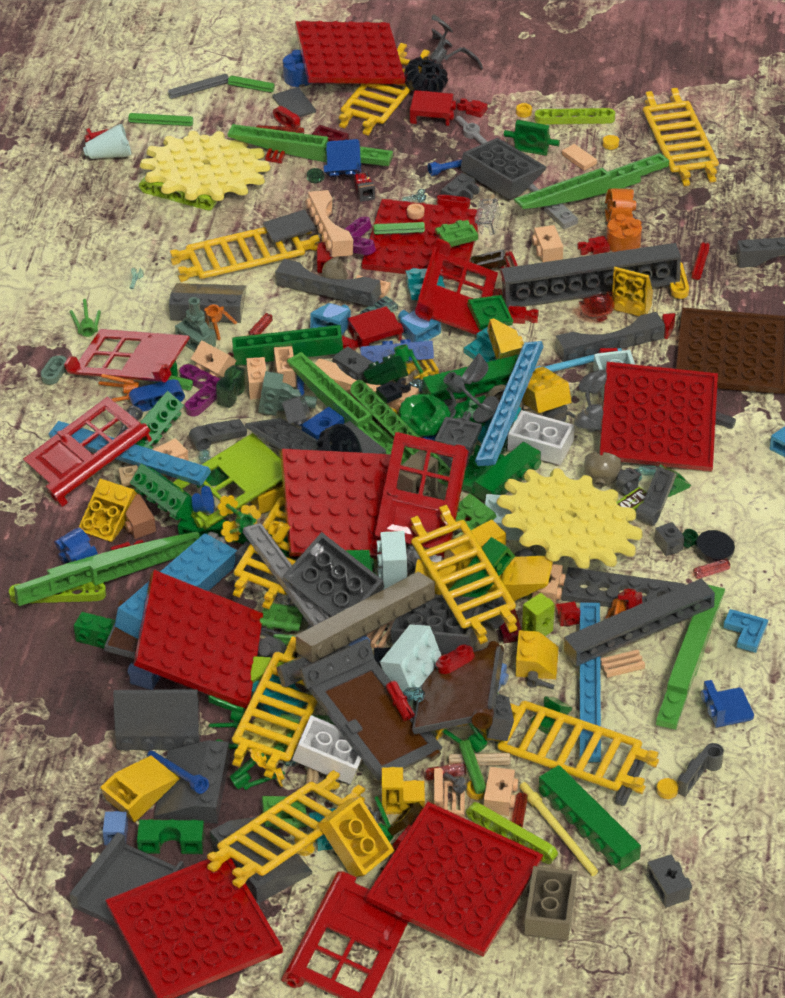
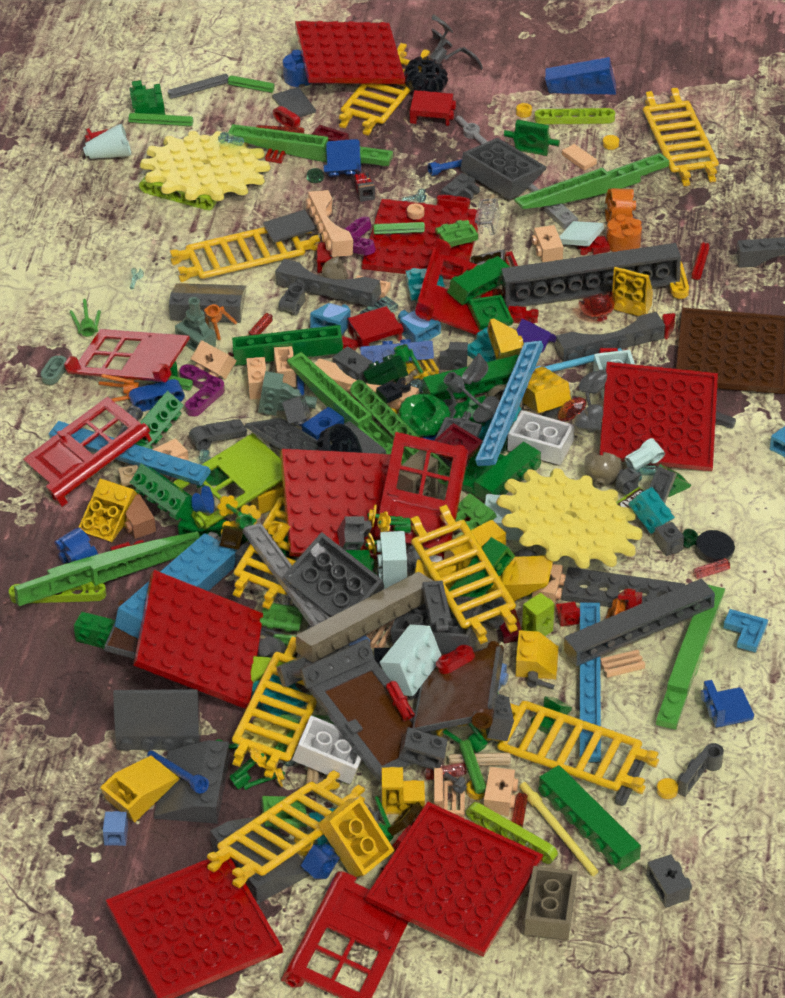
(116, 872): dark grey panel -> none
(142, 677): medium blue brick -> none
(147, 100): none -> green hips
(156, 832): green arch -> none
(229, 138): none -> clear light blue arm
(230, 386): clear green brick -> none
(231, 537): none -> dark brown tile
(236, 714): green plant -> none
(293, 298): none -> dark grey piece
(320, 861): none -> blue brick
(352, 532): none -> dark grey brick
(398, 524): none -> plant
(414, 693): clear light blue arm -> none
(422, 748): none -> dark grey brick
(436, 605): none -> dark grey hinge
(455, 356): none -> dark grey brick
(458, 436): none -> dark red tile
(473, 108): red plate -> none
(477, 280): none -> green brick
(532, 332): none -> dark purple panel
(571, 409): none -> clear red piece
(581, 233): none -> light aqua tile
(582, 78): none -> blue wedge
(648, 452): none -> light aqua piece
(651, 510): none -> teal bracket

